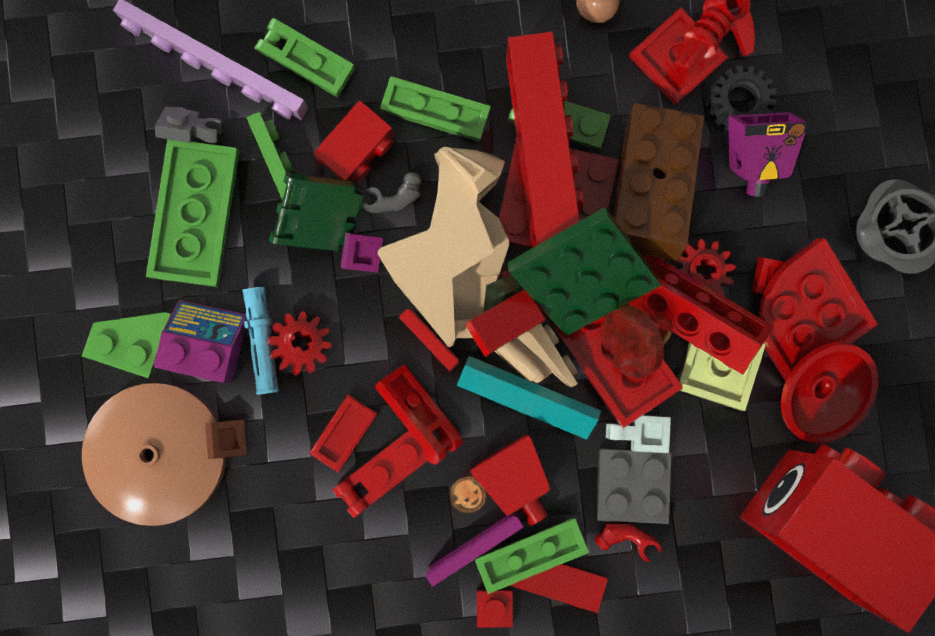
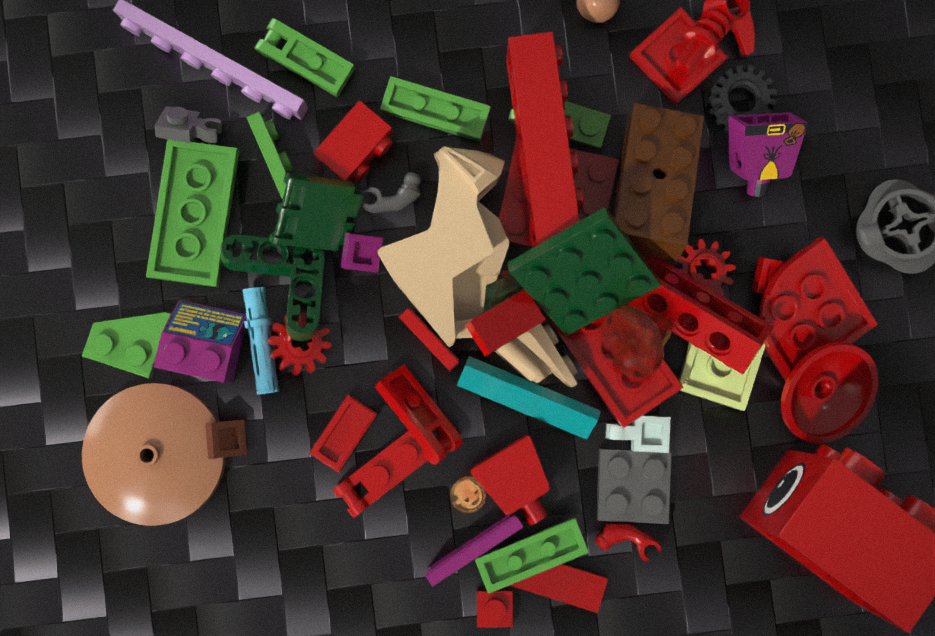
(297, 271): none -> dark green beam

